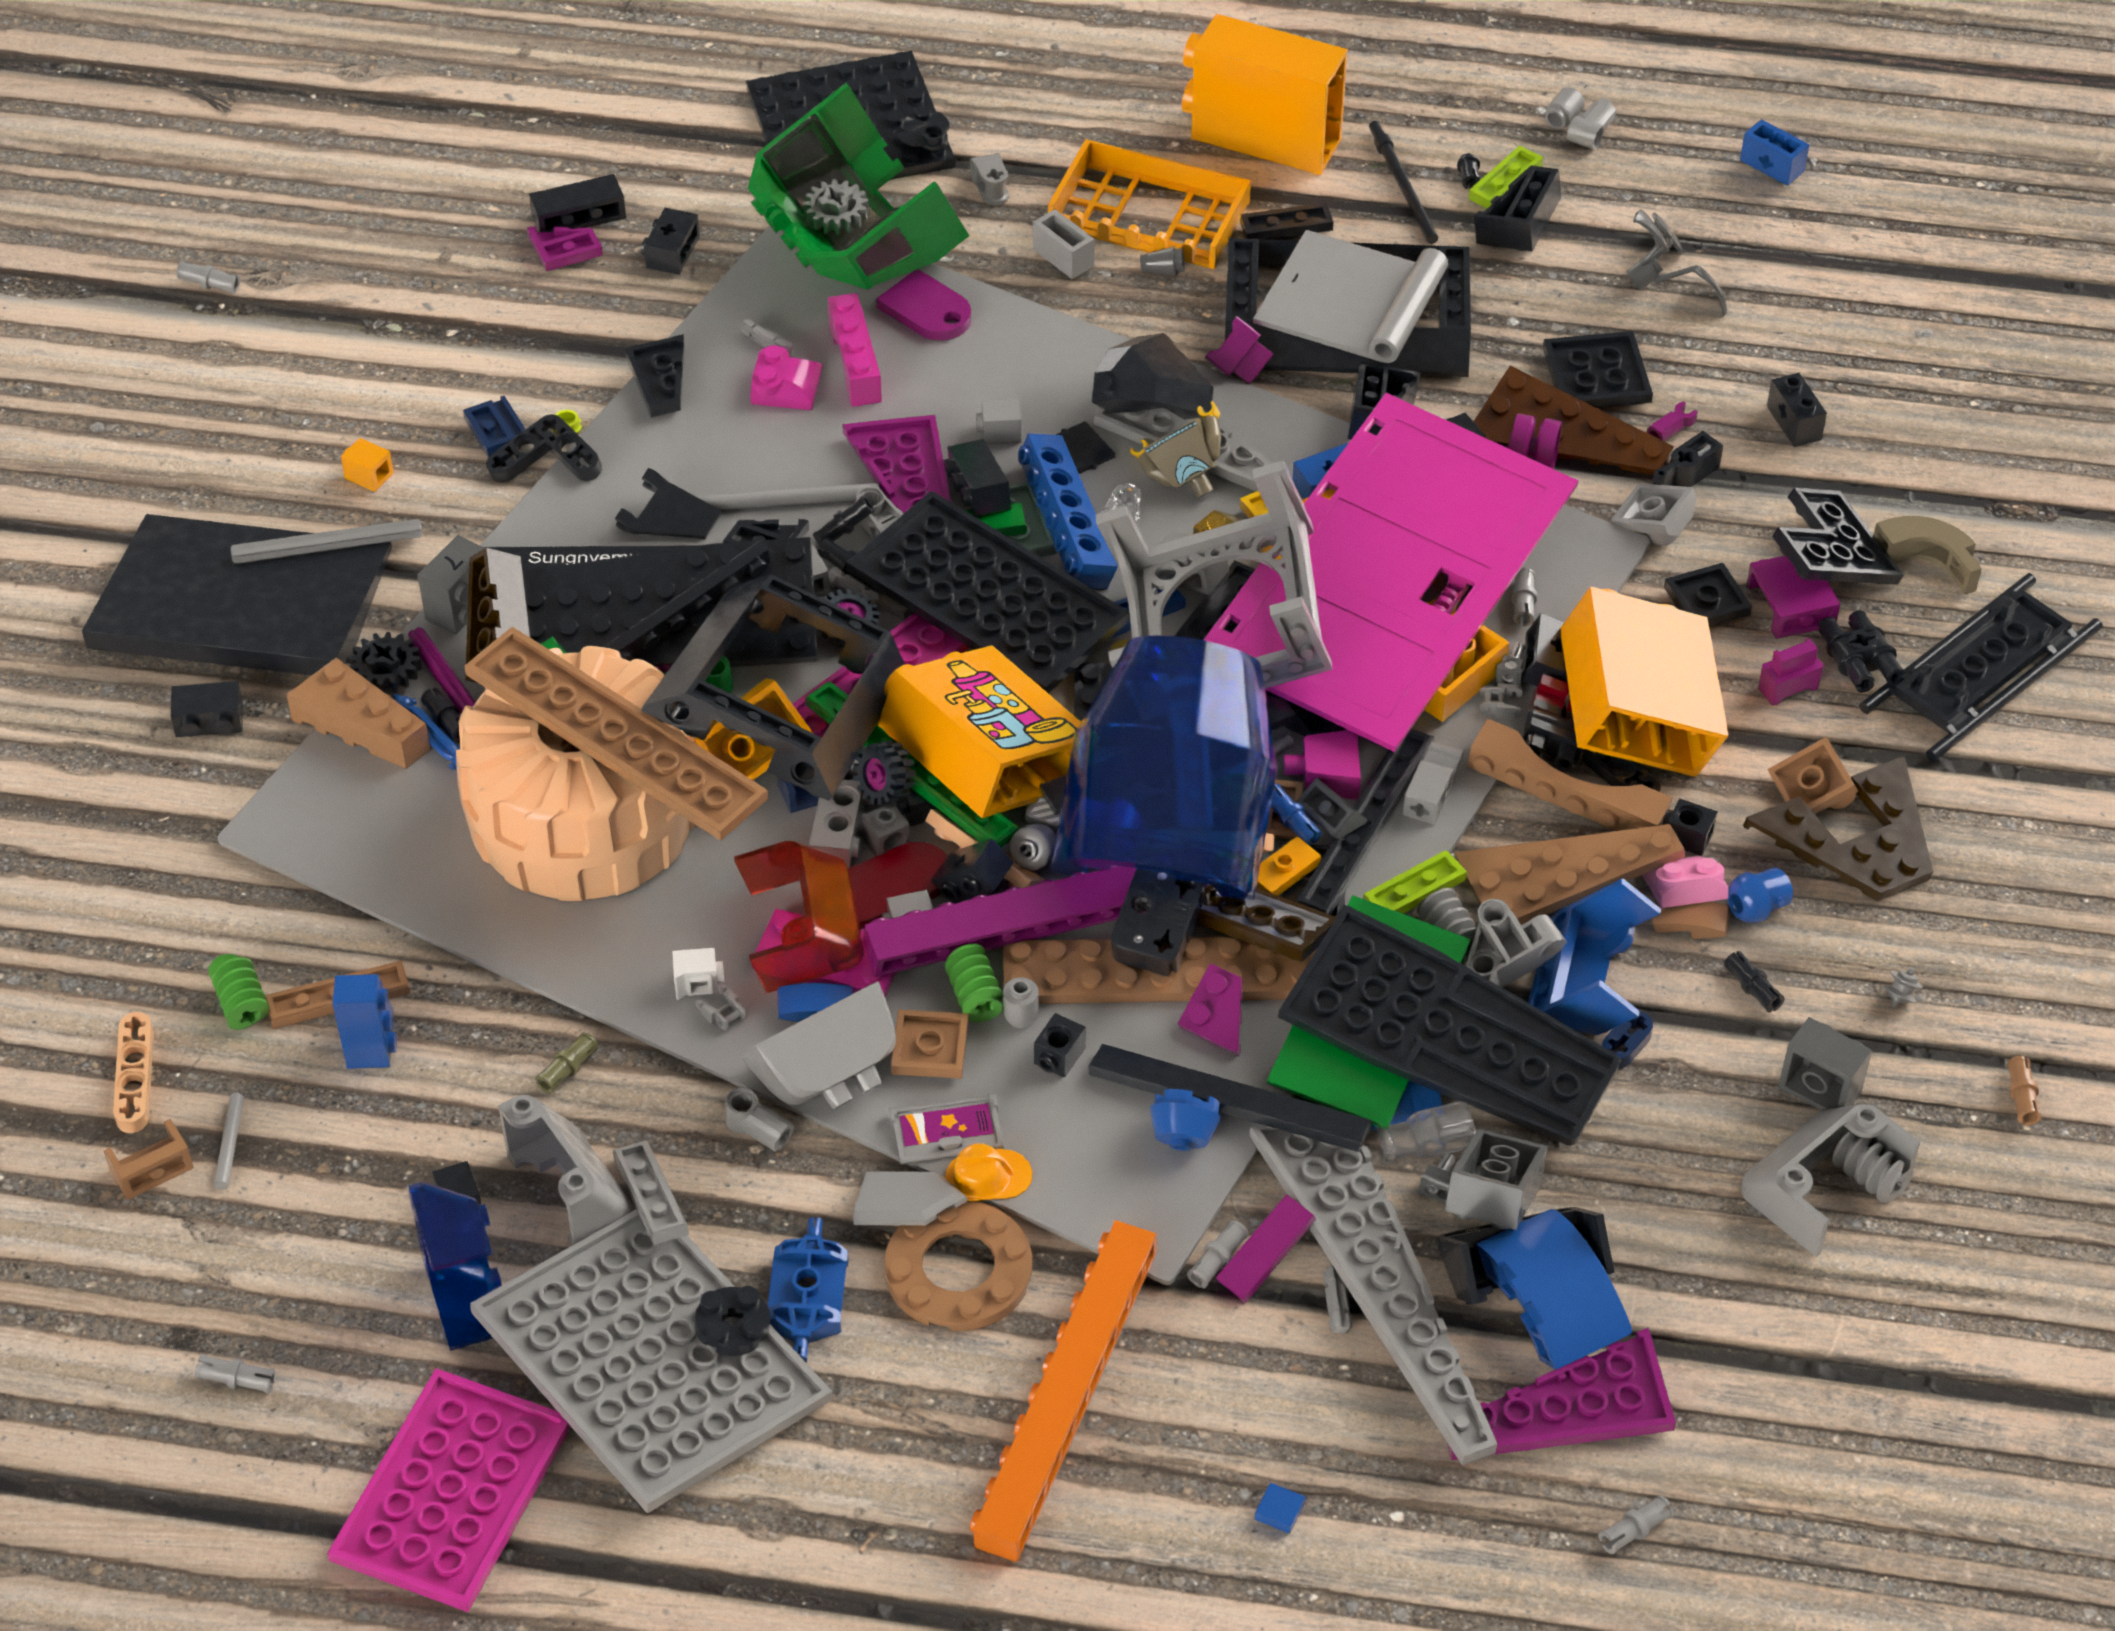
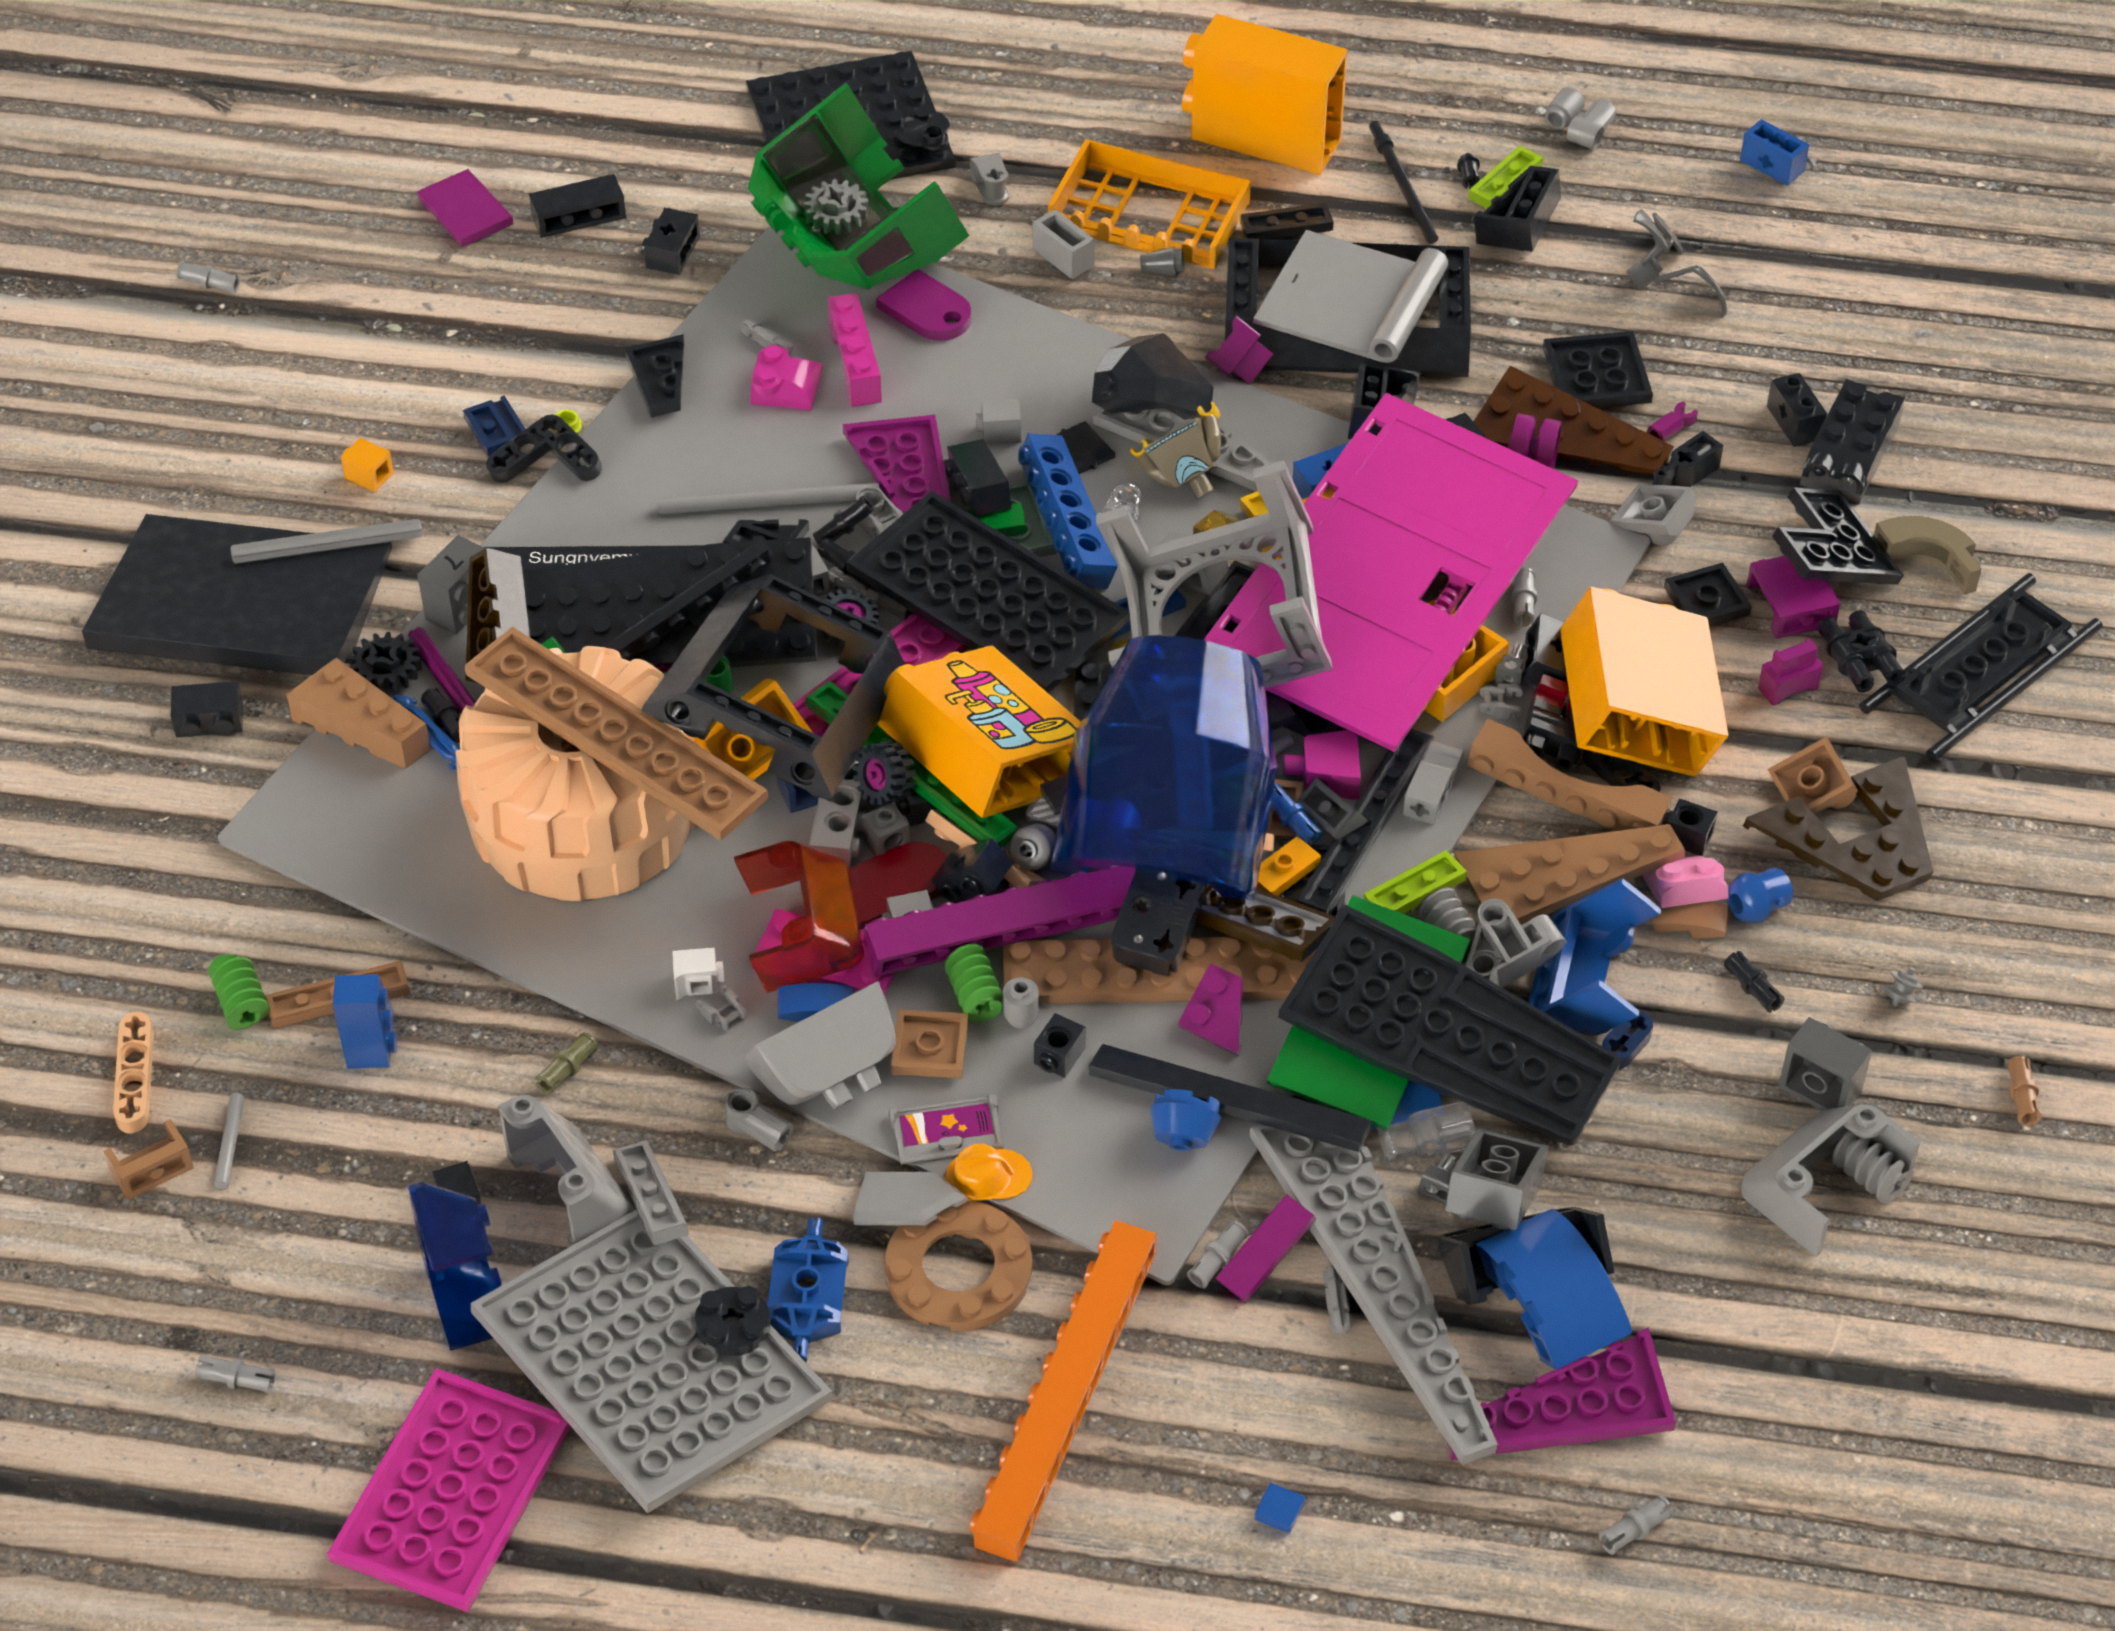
(465, 207): none -> magenta tile
(564, 246): magenta wing -> none
(669, 512): black flag -> none
(1852, 441): none -> black piece

